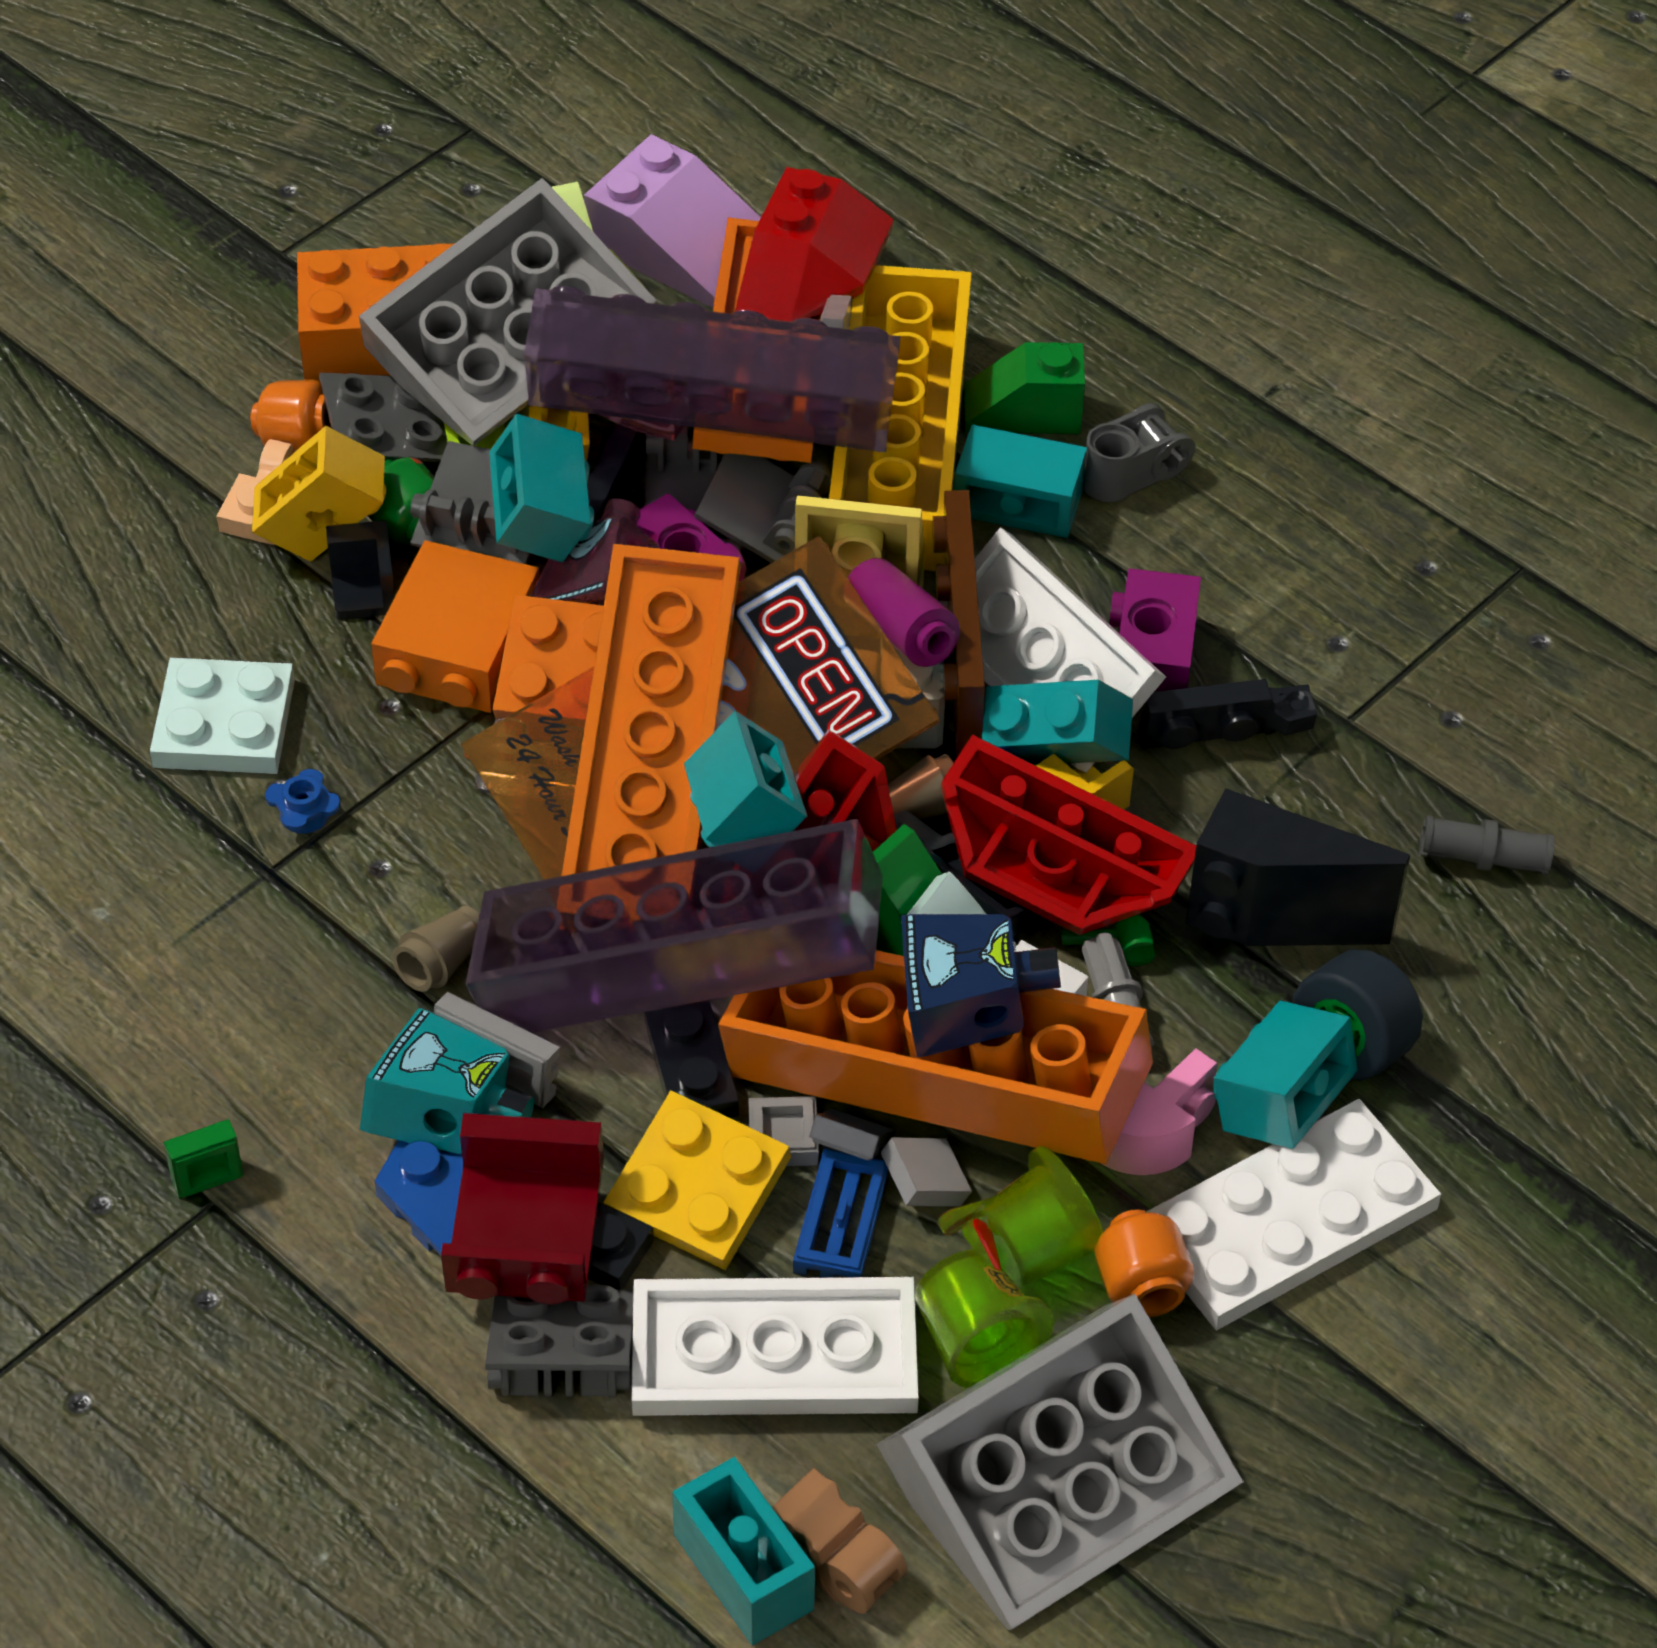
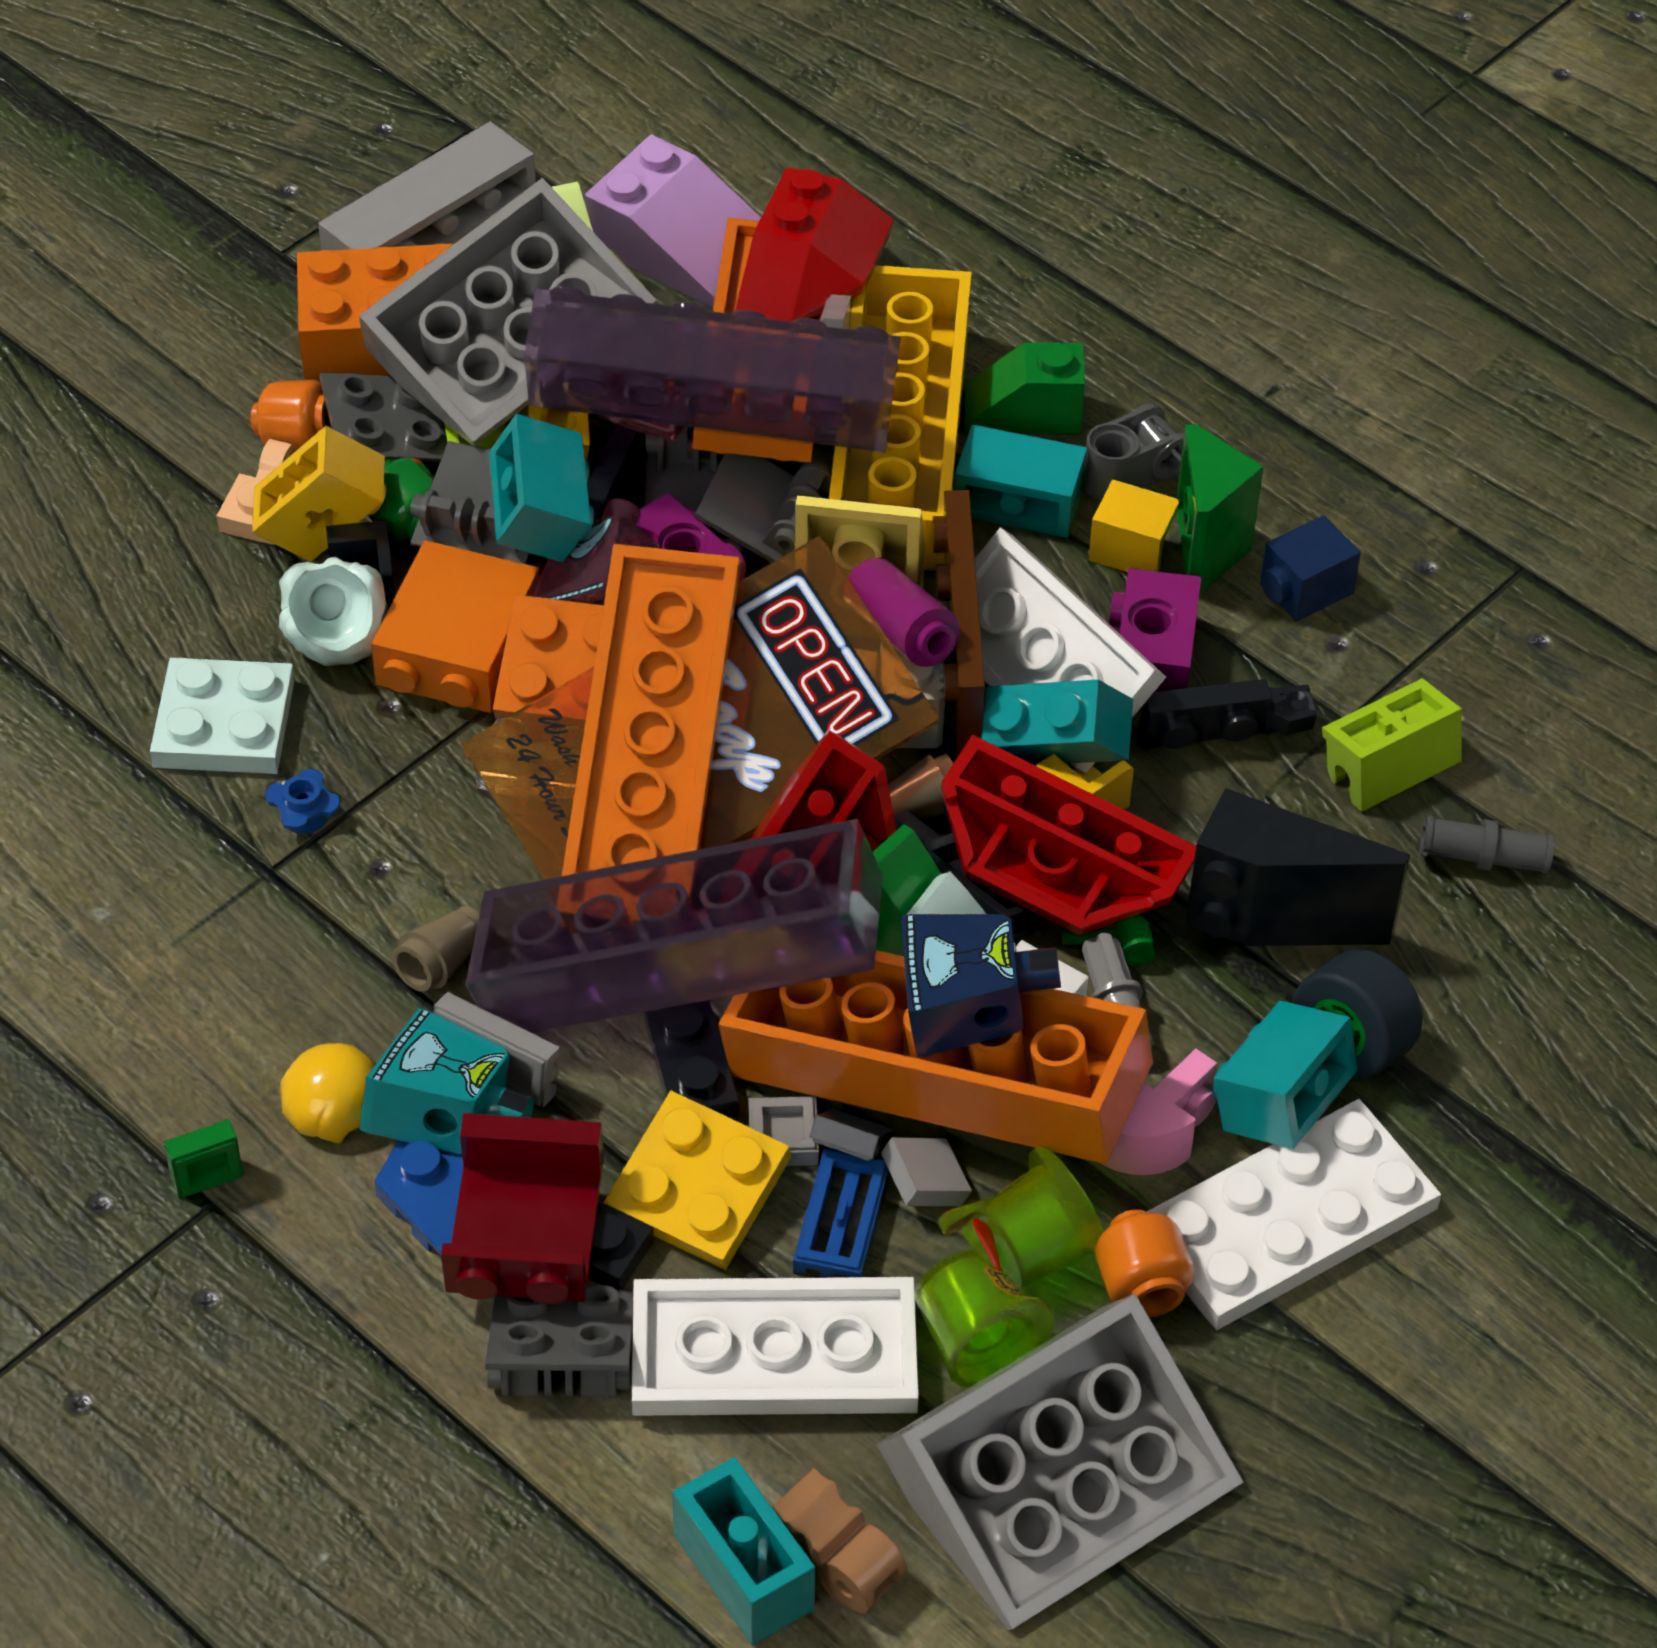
(326, 1091): none -> yellow hair
(332, 610): none -> light aqua hair
(437, 197): none -> light grey brick
(743, 784): teal brick -> none
(1131, 527): none -> yellow panel
(1216, 504): none -> green slope
(1309, 568): none -> dark blue brick
(1394, 743): none -> lime hinge

